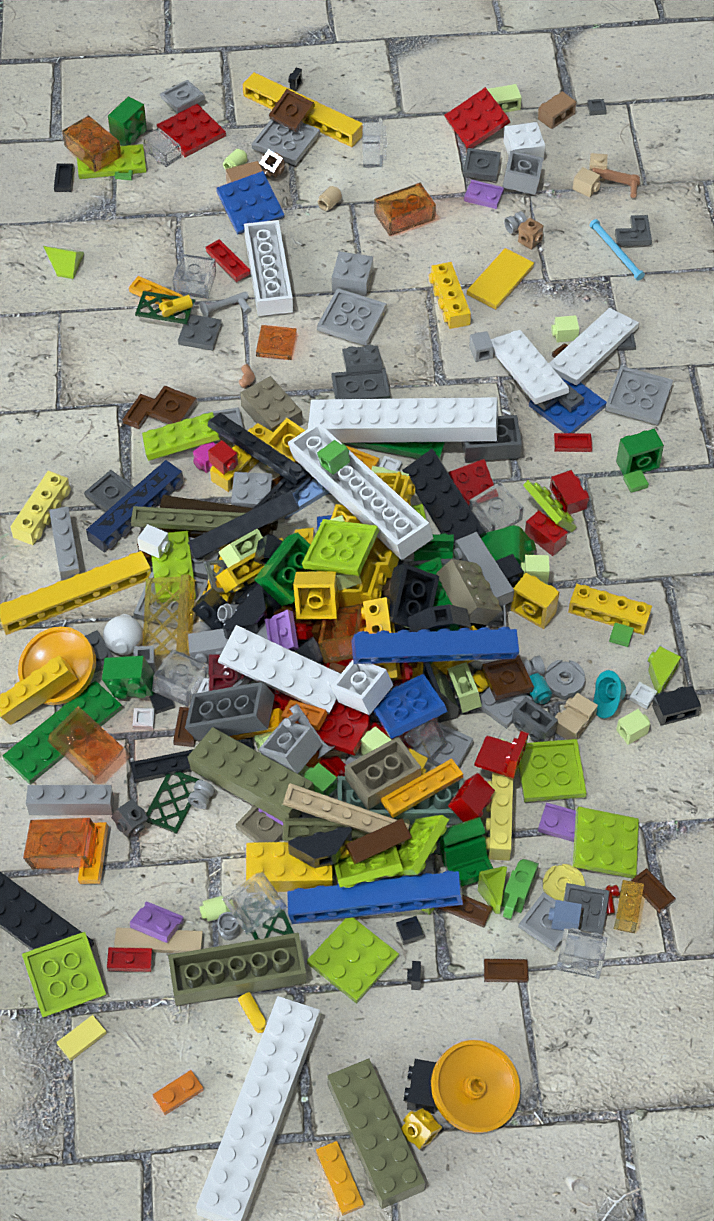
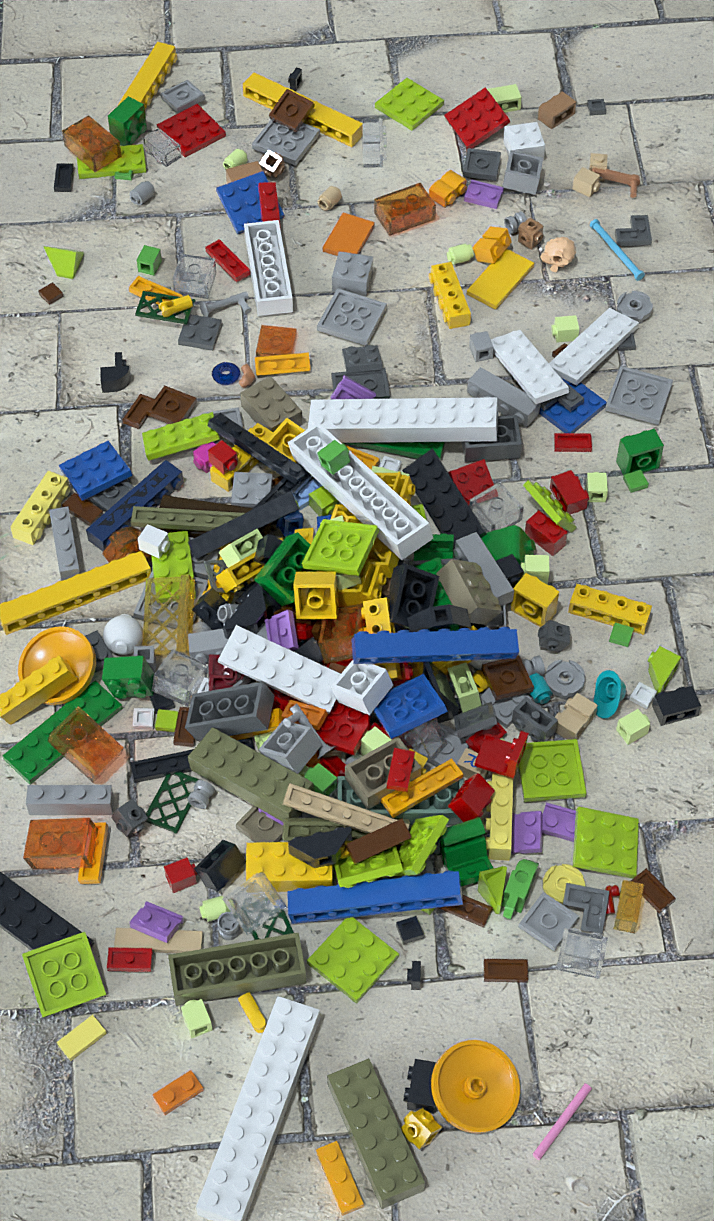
(50, 293): none -> reddish brown tile
(82, 509): none -> reddish brown tile
(95, 470): none -> blue plate
(115, 377): none -> black brick
(122, 543): none -> clear orange brick
(142, 193): none -> light grey brick
(149, 260): none -> bright green brick
(152, 74): none -> yellow brick
(166, 720): none -> lime tile
(180, 875): none -> red brick
(196, 1018): none -> yellowish green brick
(220, 865): none -> black brick
(225, 379): none -> clear blue piece
(268, 201): none -> red plate
(282, 363): none -> light orange plate
(290, 522): none -> blue brick
(322, 501): none -> lime slope
(348, 235): none -> orange tile
(351, 390): none -> medium lavender plate
(400, 770): none -> red plate
(409, 104): none -> lime plate
(448, 188): none -> light orange brick
(460, 253): none -> yellowish green brick
(466, 764): none -> tan brick
(475, 720): none -> dark grey plate
(476, 740): none -> red plate
(492, 244): none -> light orange piece
(510, 399): none -> light grey brick
(527, 832): none -> medium lavender plate
(554, 636): none -> dark grey brick
(558, 252): none -> light nougat animal
(562, 1121): none -> bright pink bar
(565, 915): sand blue brick -> none
(596, 486): none -> yellowish green brick
(638, 298): none -> light grey plate

